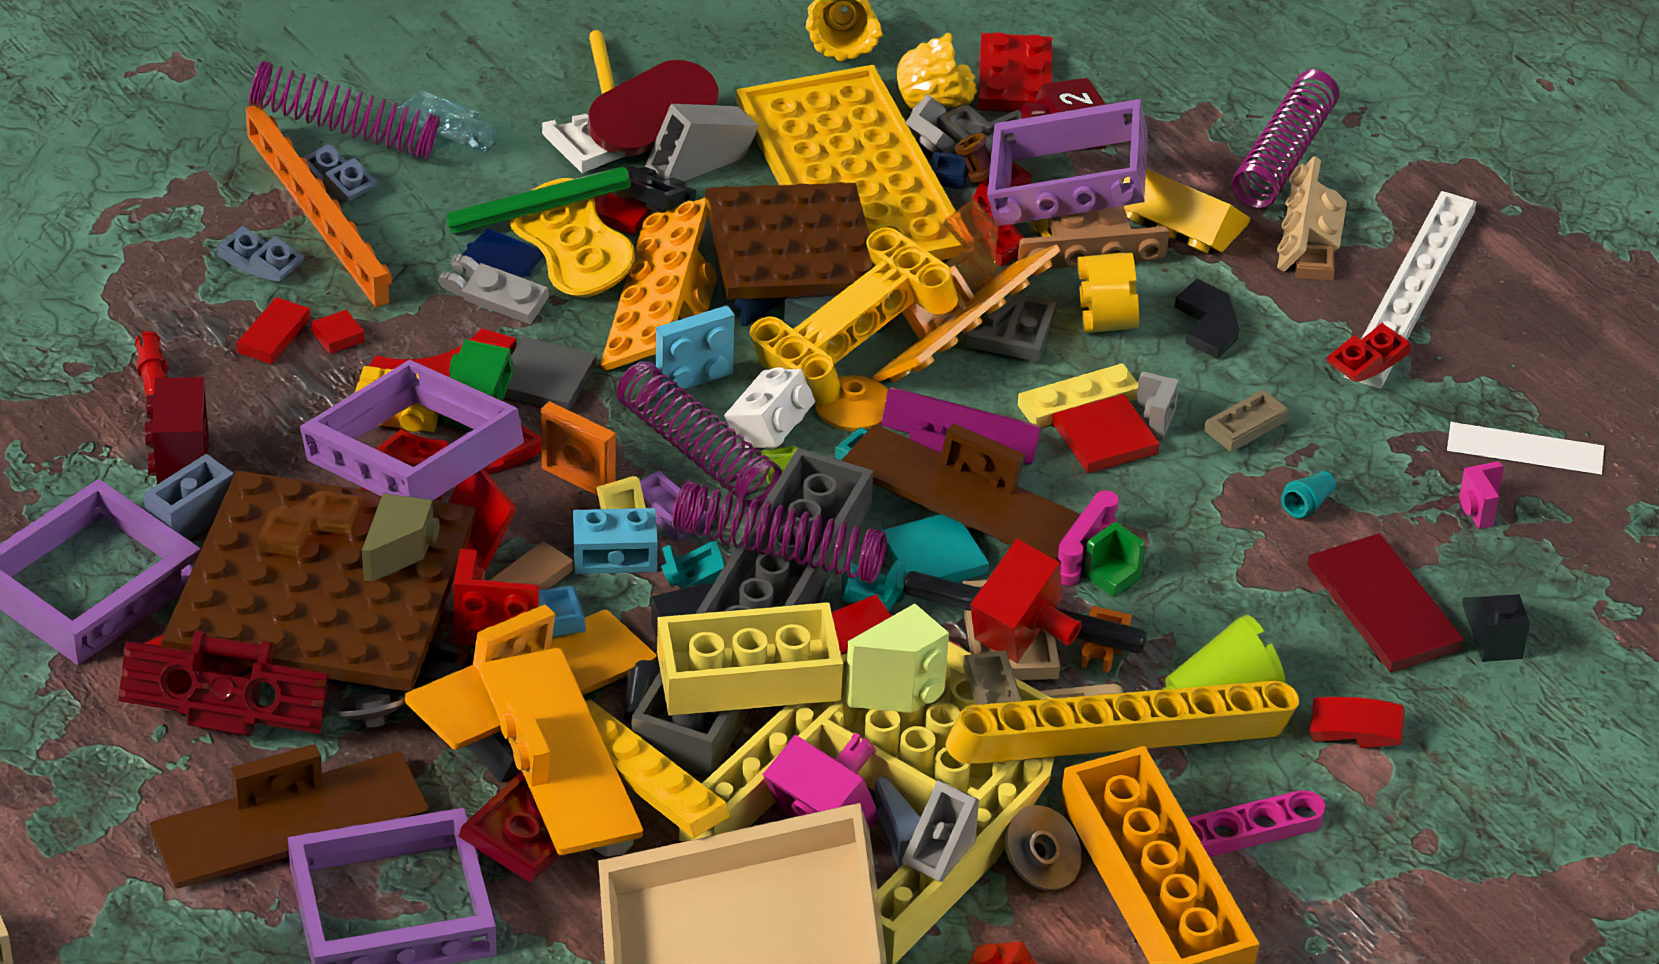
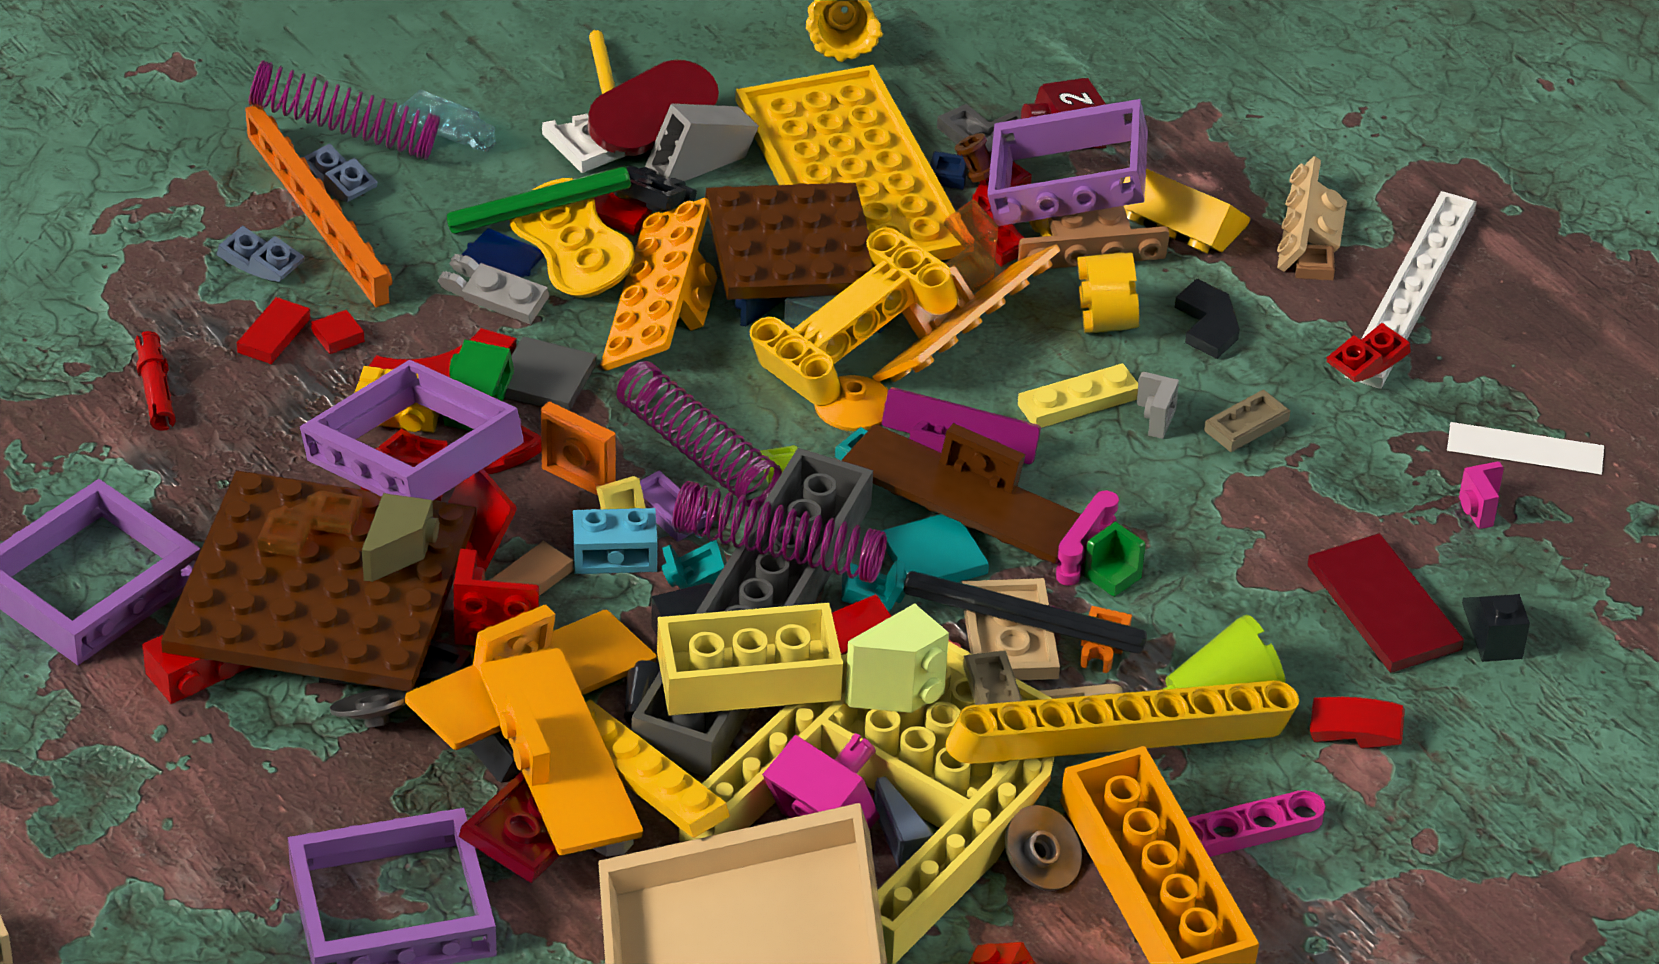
(178, 425): dark red brick -> none
(190, 497): sand blue brick -> none
(224, 699): dark red piece -> none
(282, 800): reddish brown bracket -> none
(566, 606): dark azure tile -> none
(696, 348): medium azure plate -> none
(770, 407): white brick -> none
(923, 121): light grey bracket -> none
(933, 72): yellow hair -> none
(943, 832): light grey slope -> none
(1012, 70): red plate -> none
(1016, 329): dark grey wing -> none
(1020, 602): red brick -> none
(1105, 433): red tile -> none
(1248, 163): magenta piece -> none
(1305, 495): teal cone -> none

